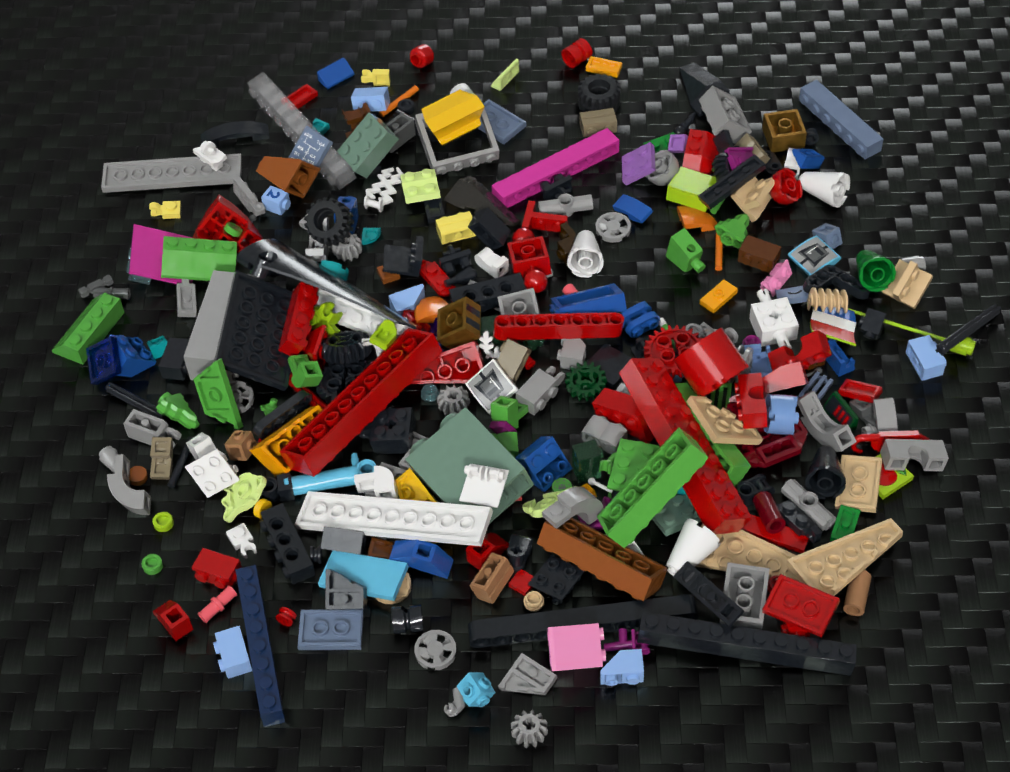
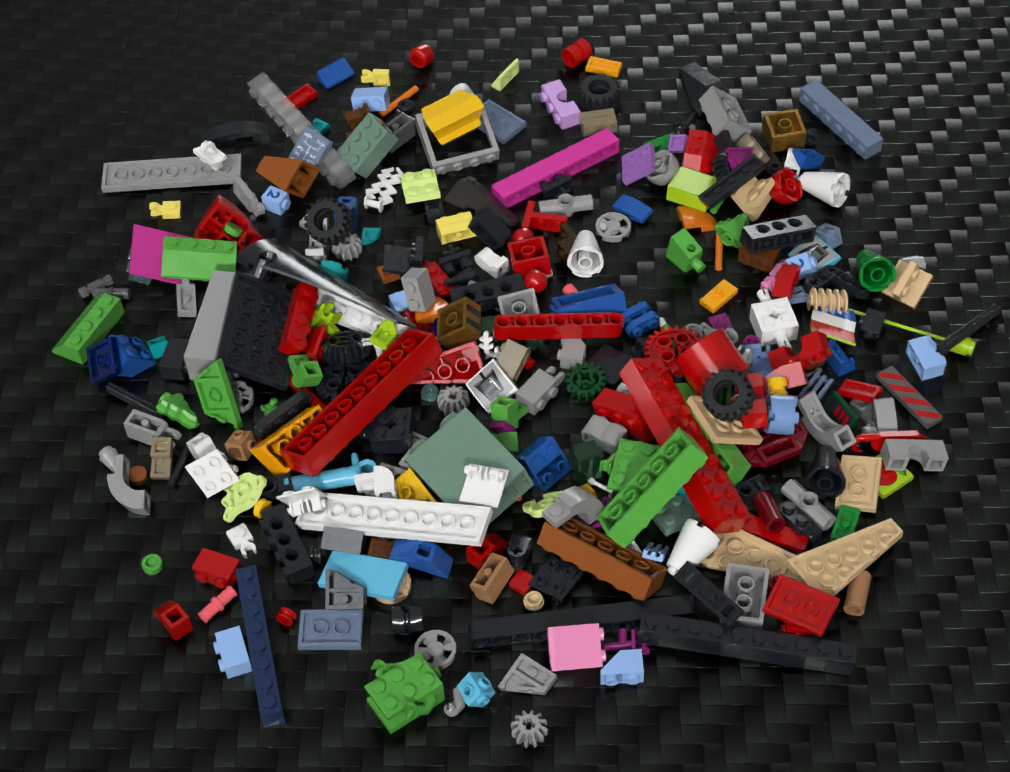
(163, 521): lime tile -> none
(298, 500): none -> white hinge
(404, 691): none -> bright green torso
(418, 289): none -> light grey brick
(555, 98): none -> lavender arch
(561, 484): bright green tile -> none
(649, 548): none -> light blue tile
(716, 383): none -> black tyre
(719, 321): none -> magenta tile
(777, 234): none -> black brick
(777, 385): none -> yellow wheel
(786, 278): none -> red slope
(807, 262): none -> light blue brick
(909, 397): none -> dark grey tile

